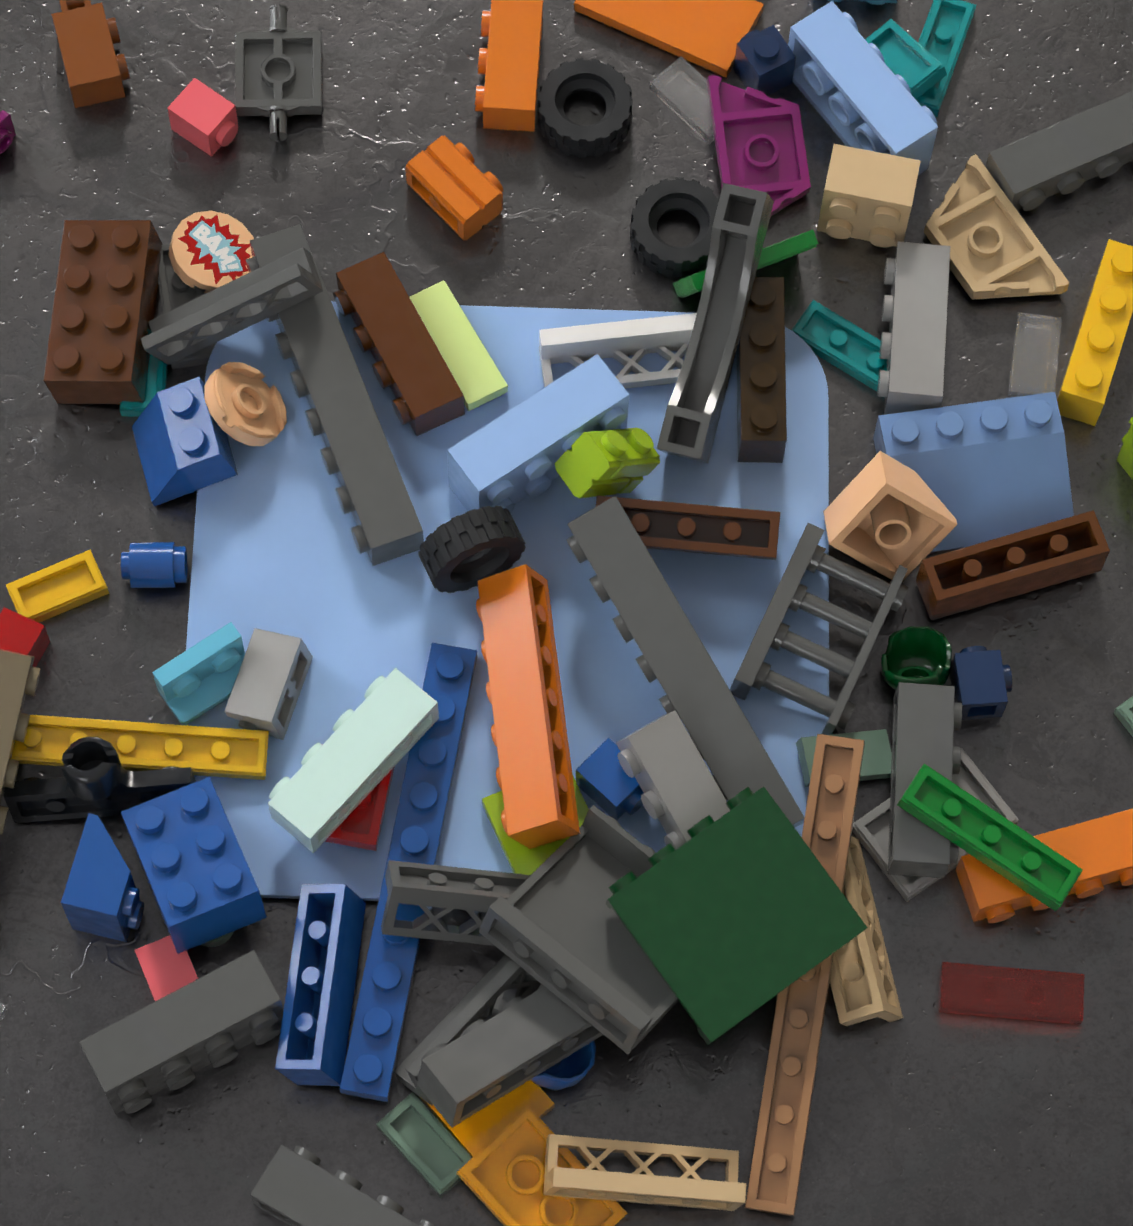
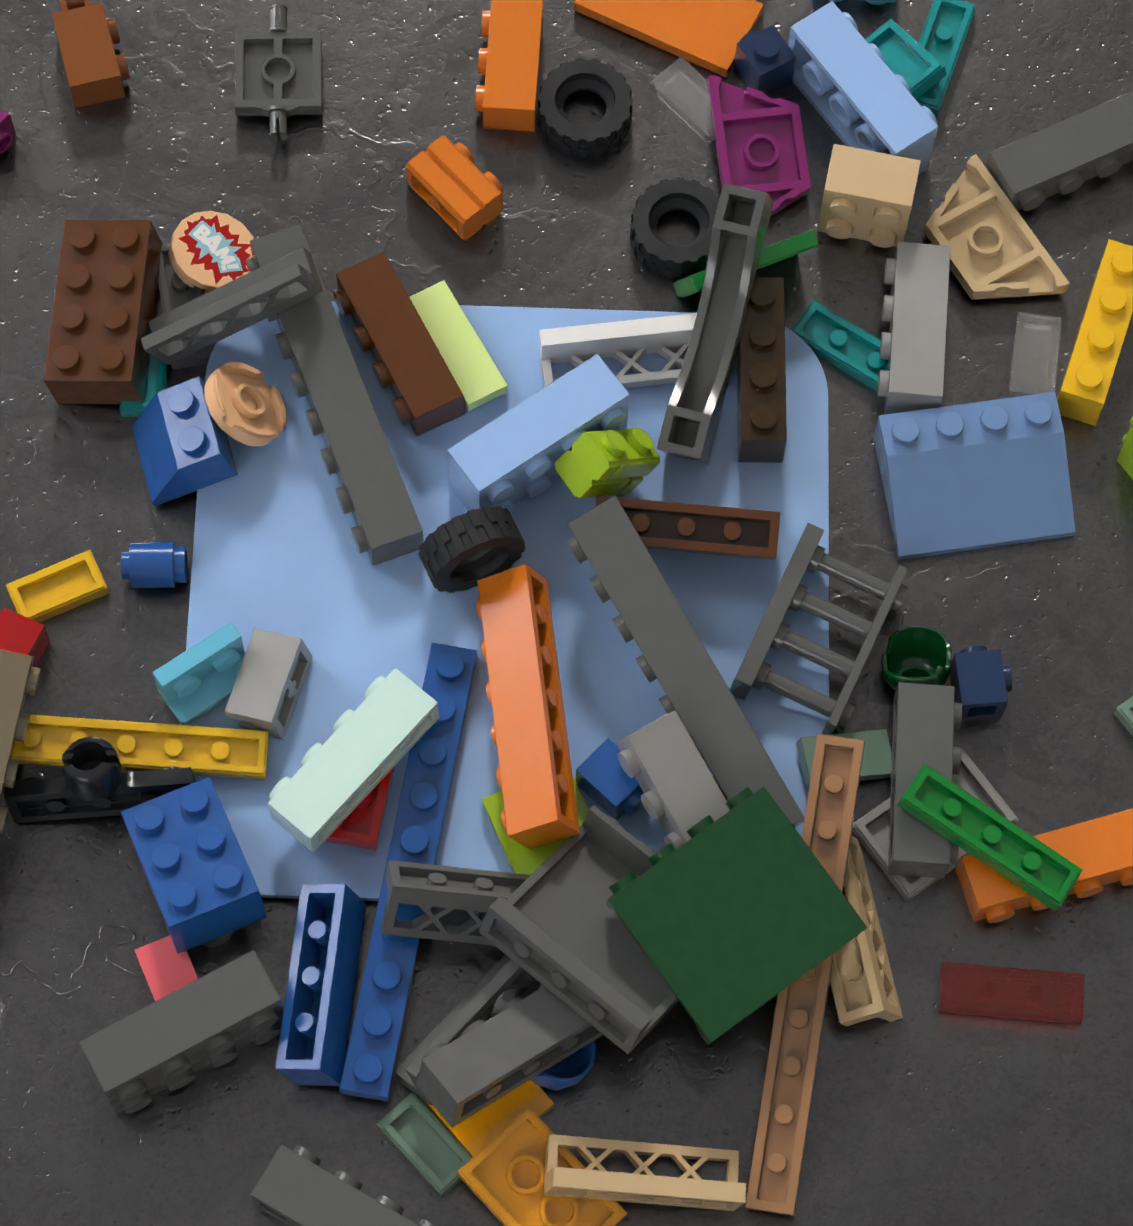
(100, 887): blue slope -> none
(203, 117): coral brick -> none
(887, 517): light nougat slope -> none
(1012, 565): reddish brown brick -> none

